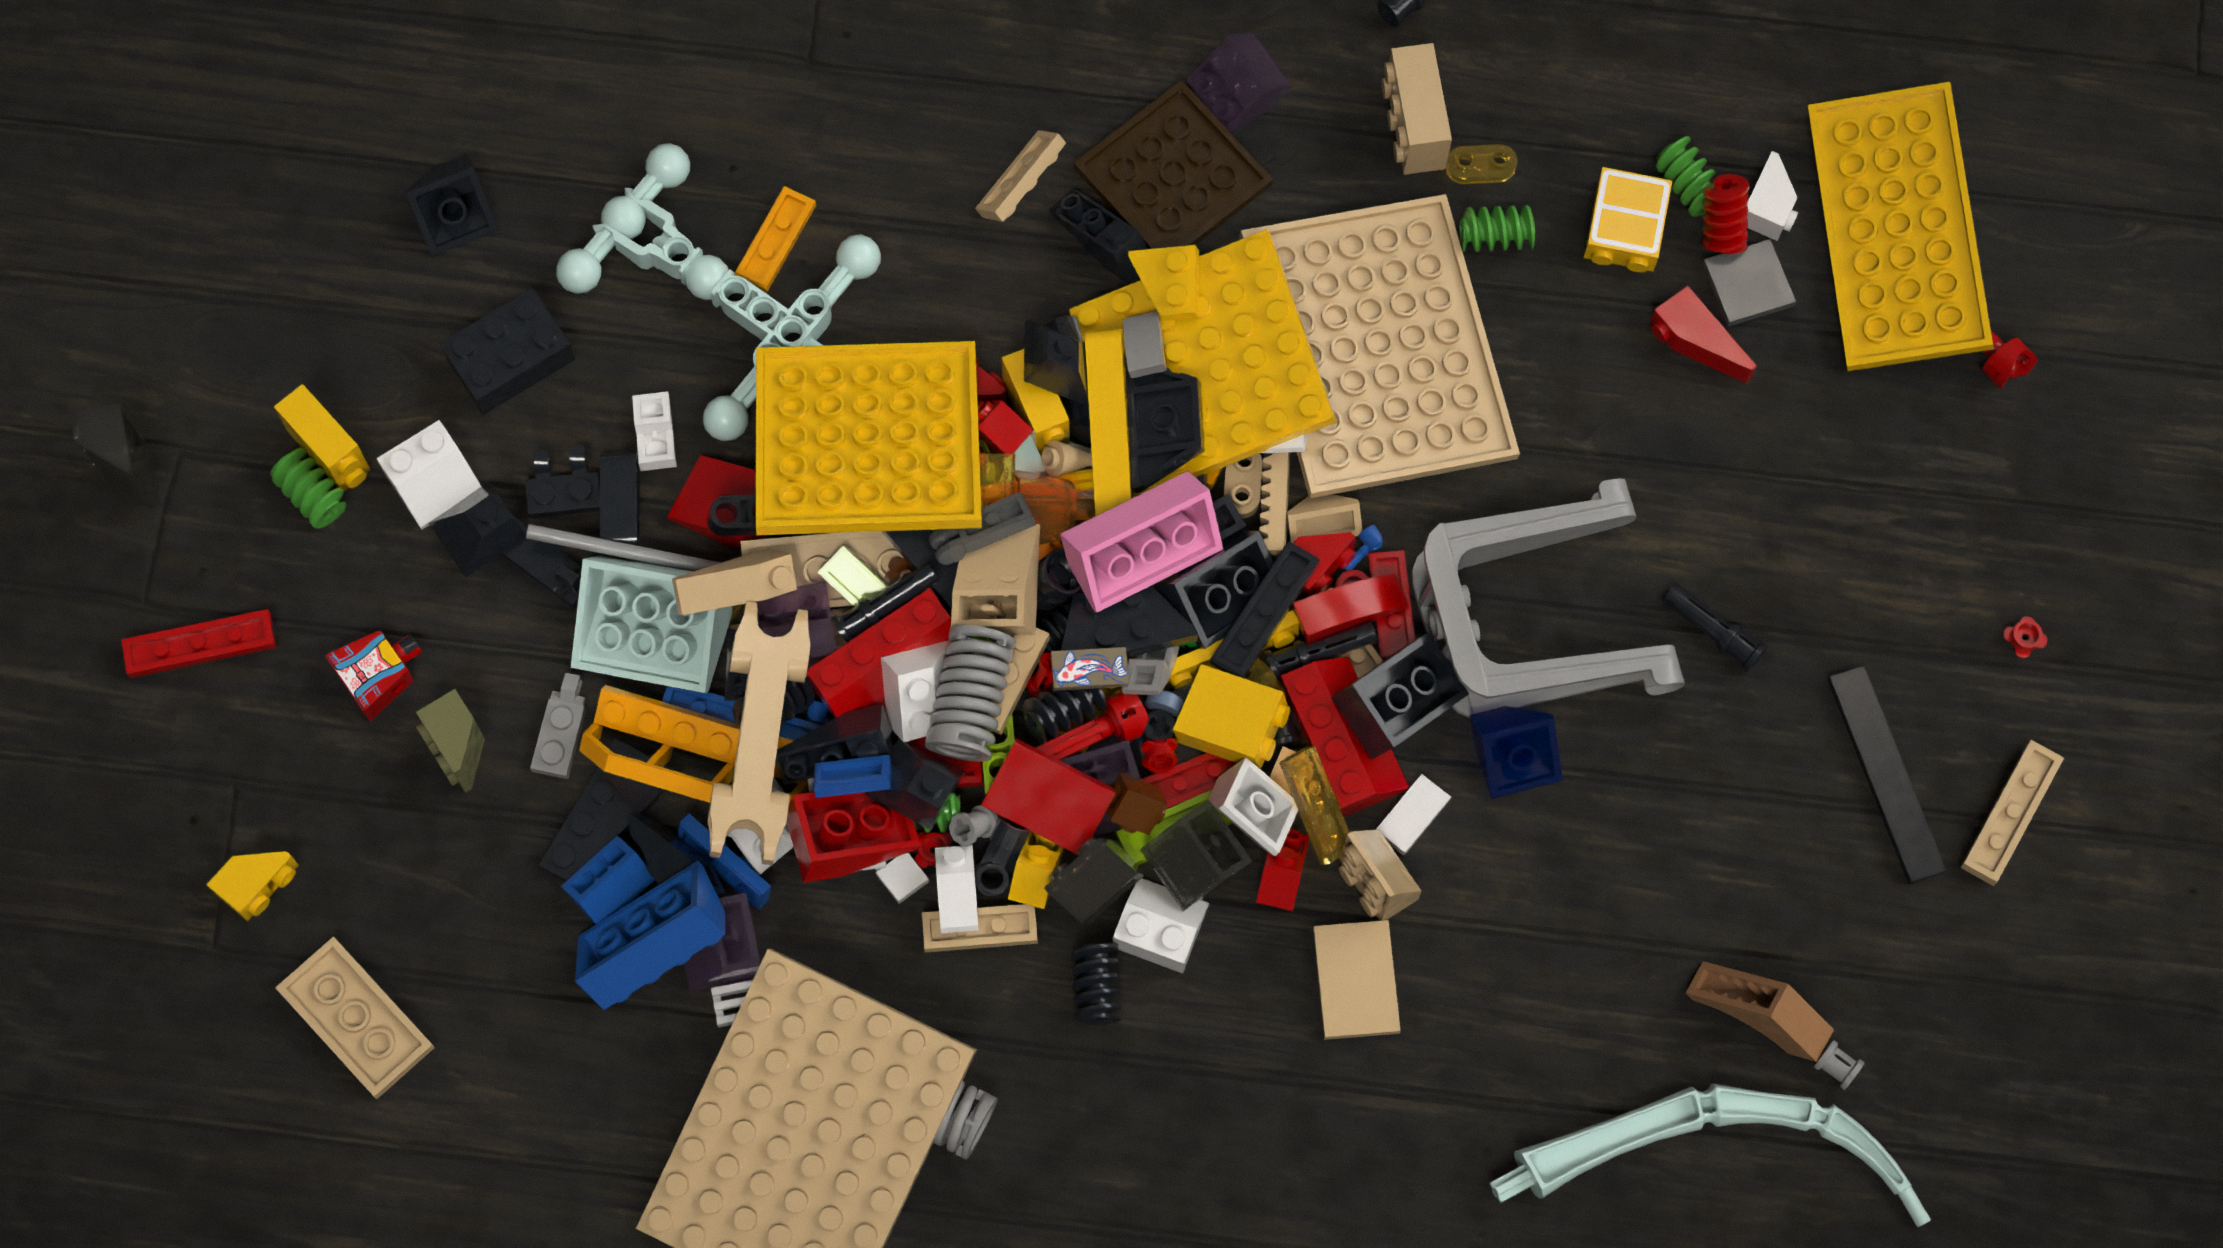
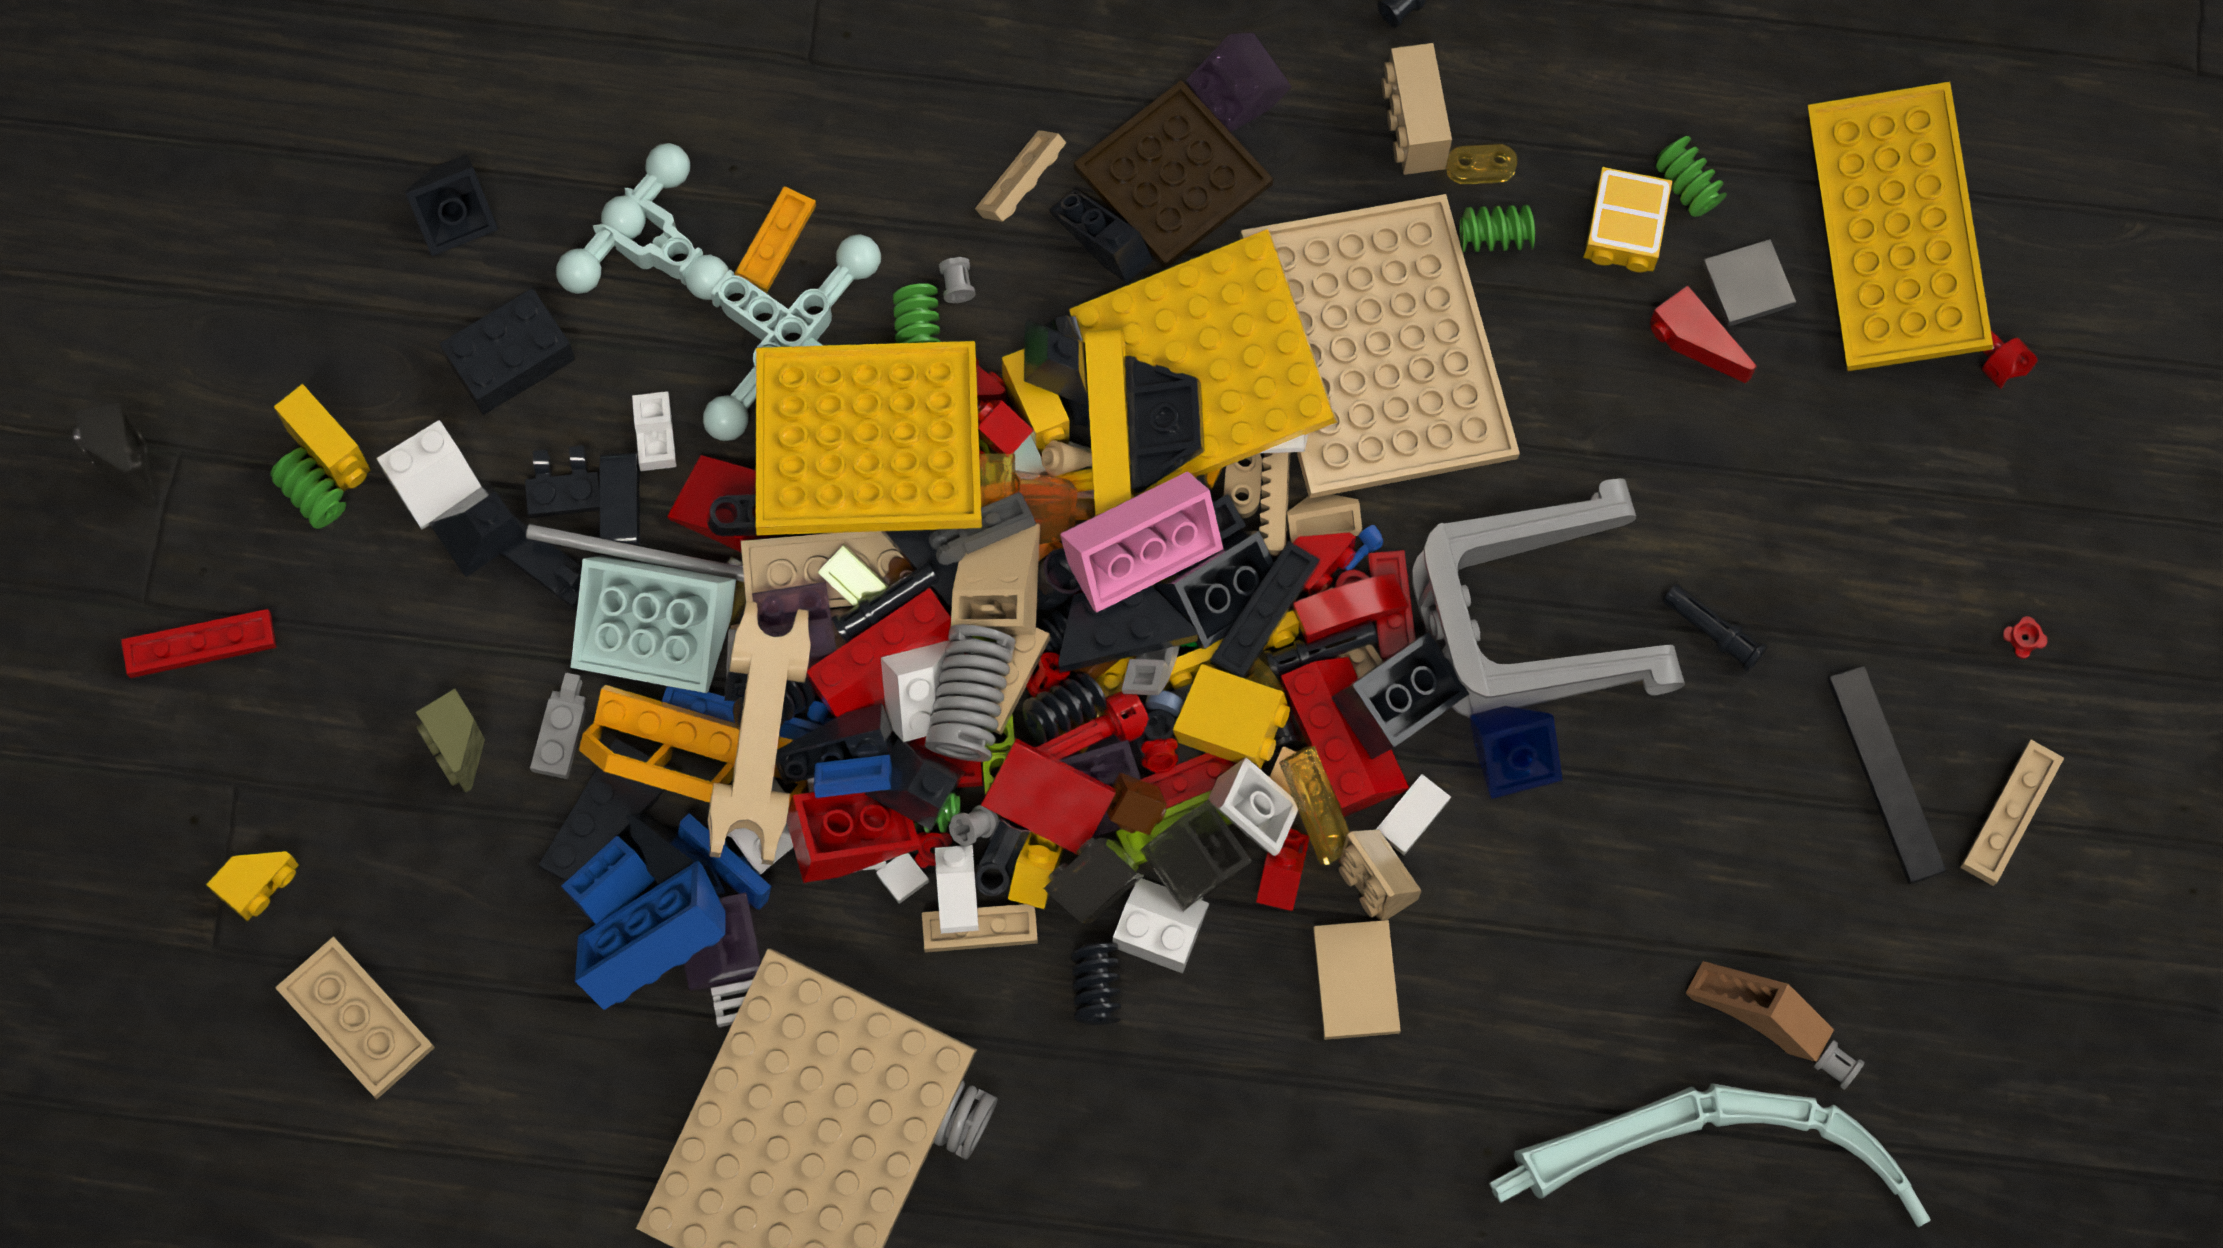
(374, 670): torso -> none
(735, 581): tan slope -> none
(914, 314): none -> bright green piece
(957, 280): none -> light grey bush
(1089, 668): tile -> none
(1144, 344): light grey slope -> none
(1170, 279): yellow wing -> none
(1726, 214): red piece -> none
(1772, 200): white slope -> none

